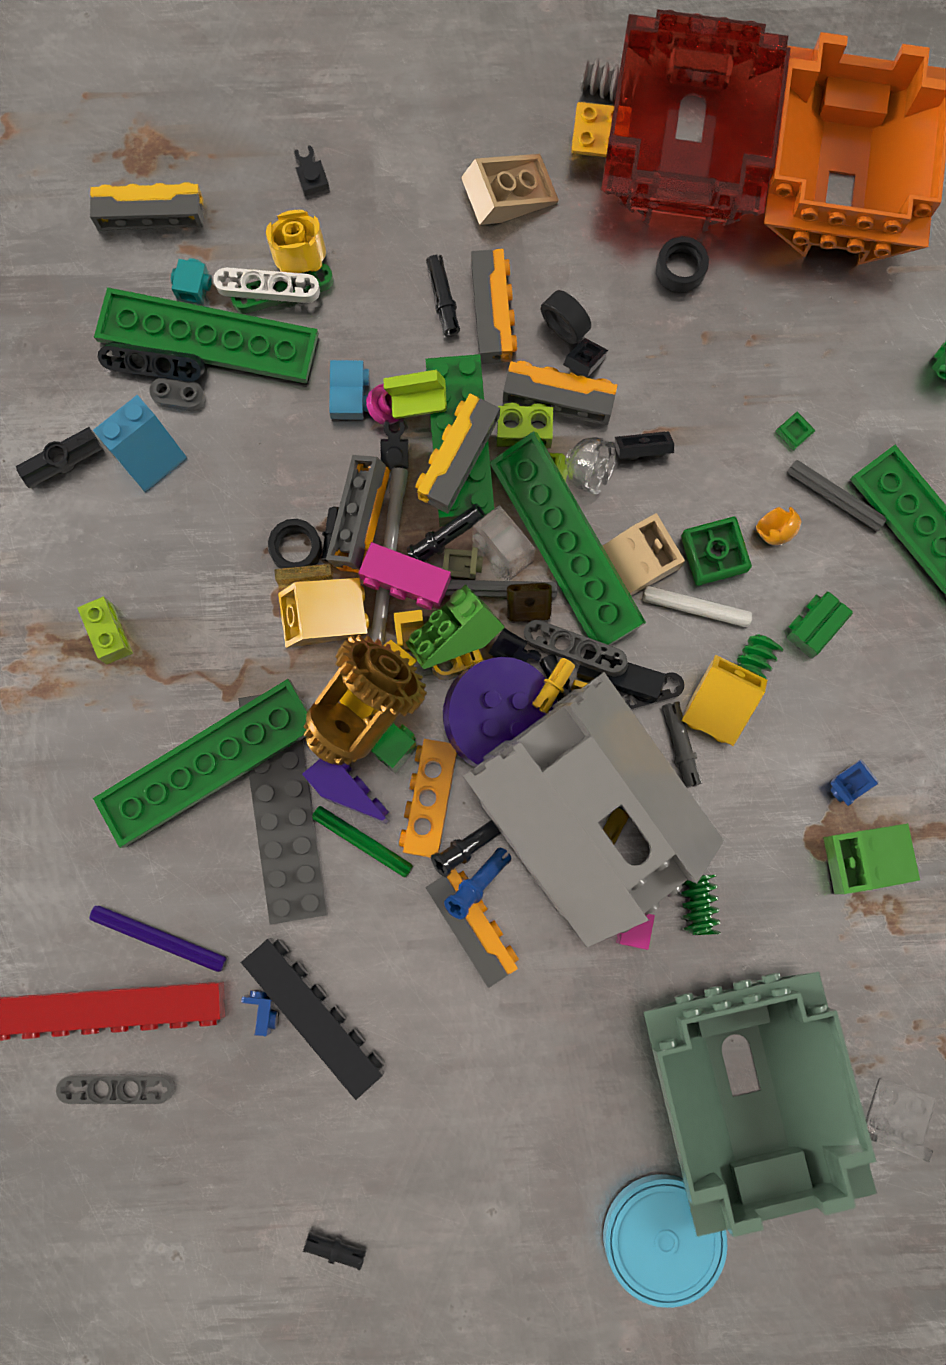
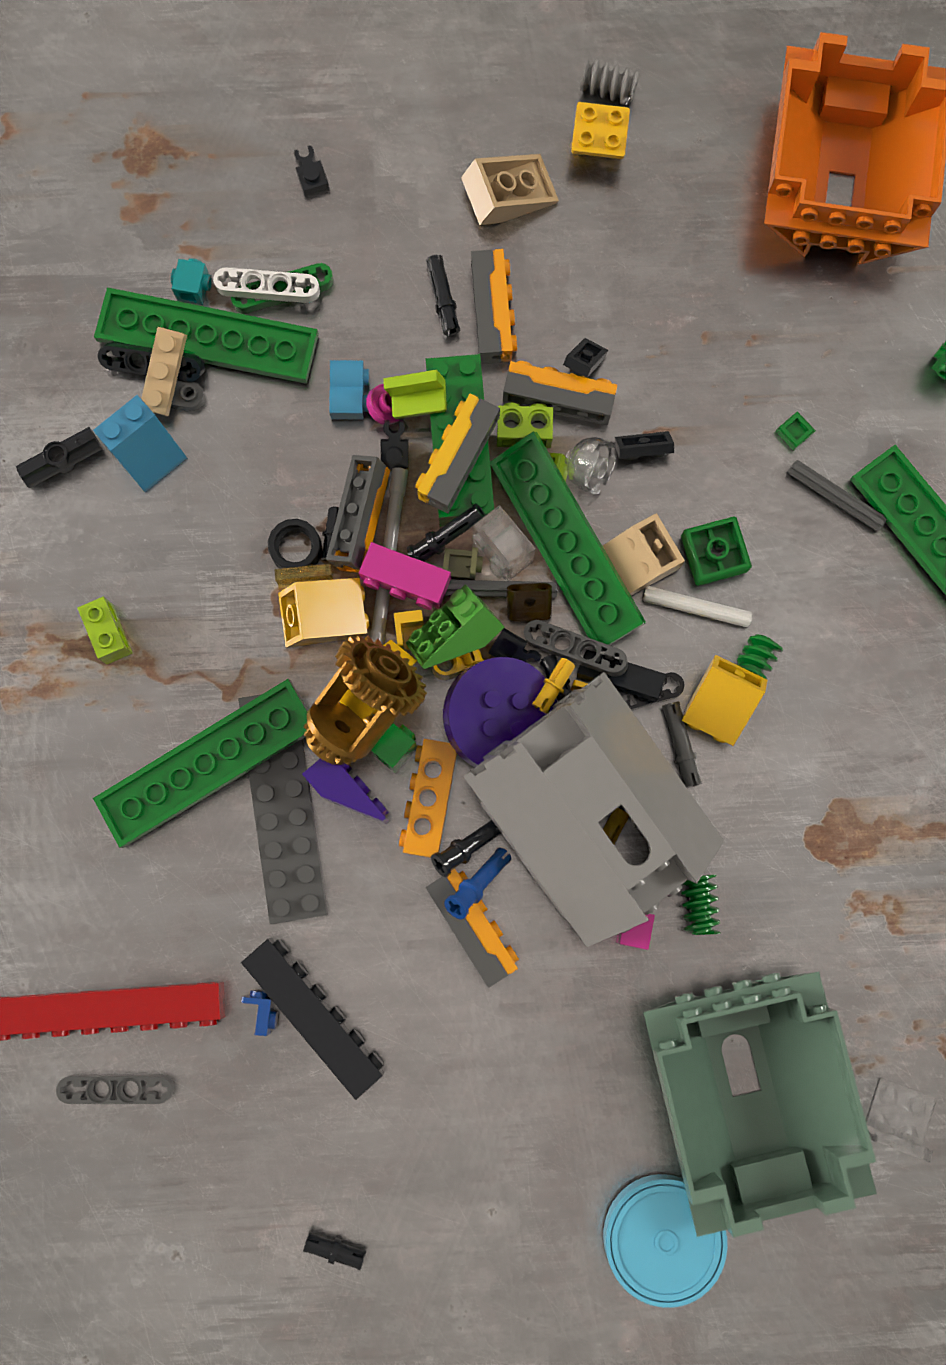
(146, 206): dark grey piece -> none
(157, 938): dark purple axle -> none
(163, 370): none -> tan plate
(296, 242): yellow brick -> none
(362, 841): green axle -> none
(565, 316): black tyre -> none
(685, 245): black tyre -> none
(743, 84): clear red panel -> none
(779, 526): light orange hair -> none
(819, 624): green brick -> none
(853, 782): blue bracket -> none
(871, 859): bright green slope -> none

